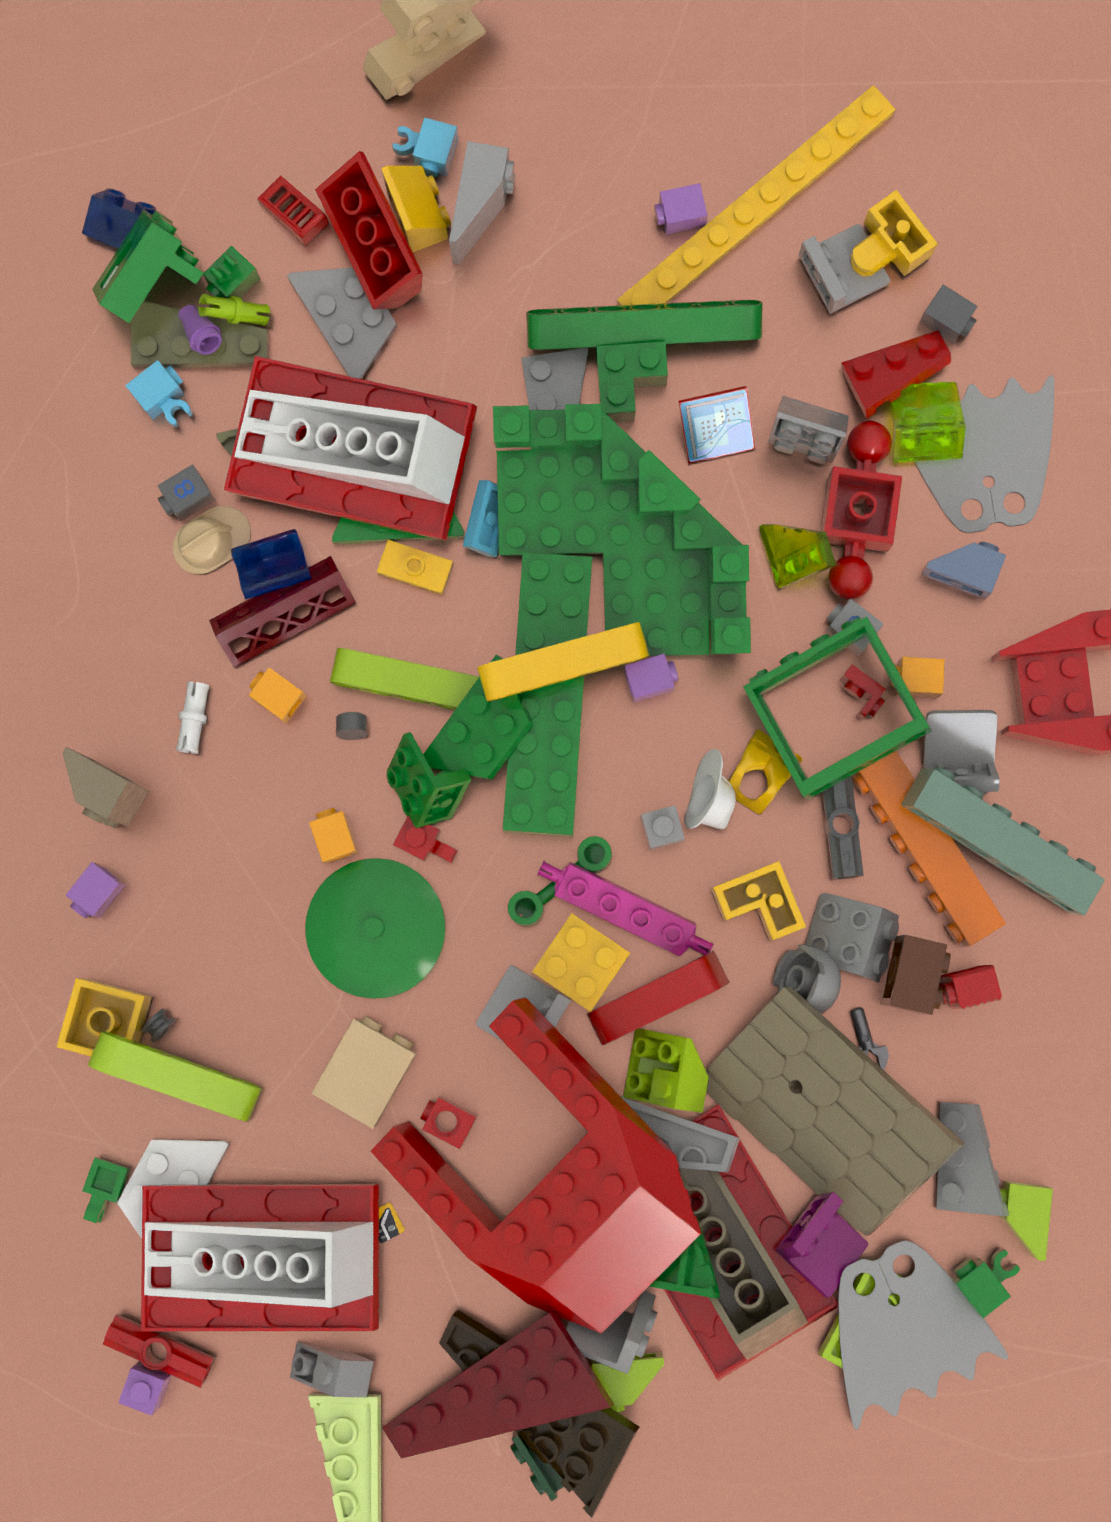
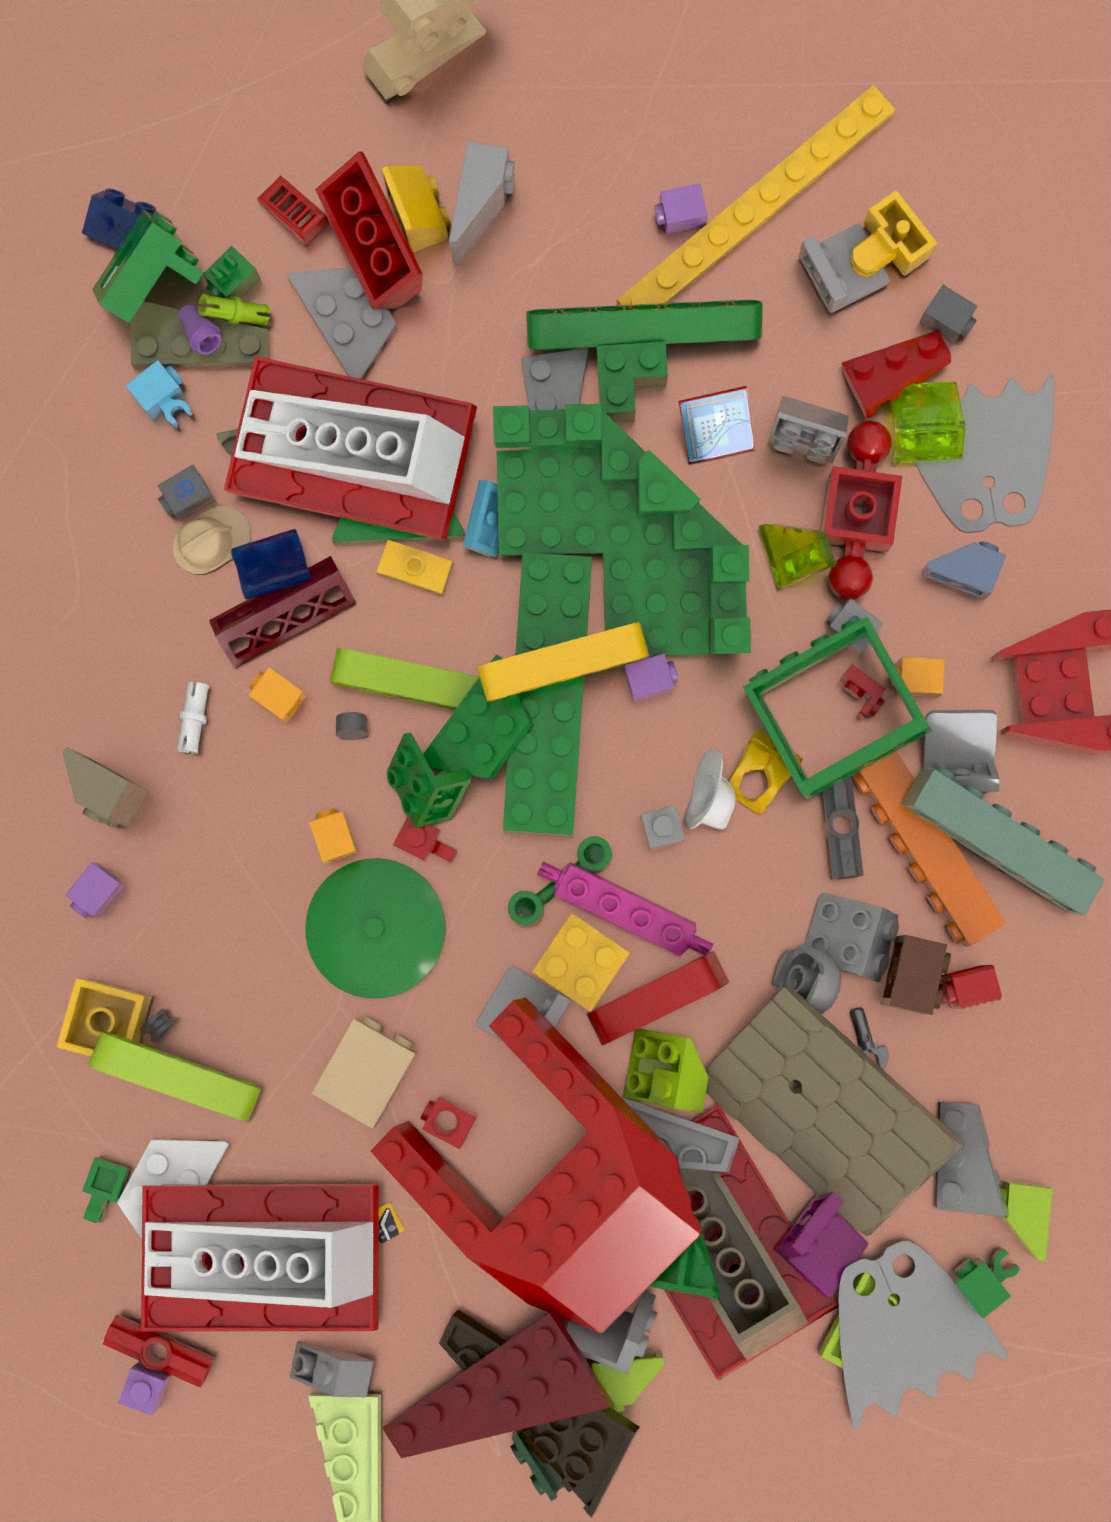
(431, 147): medium azure brick -> none
(768, 893): yellow brick -> none

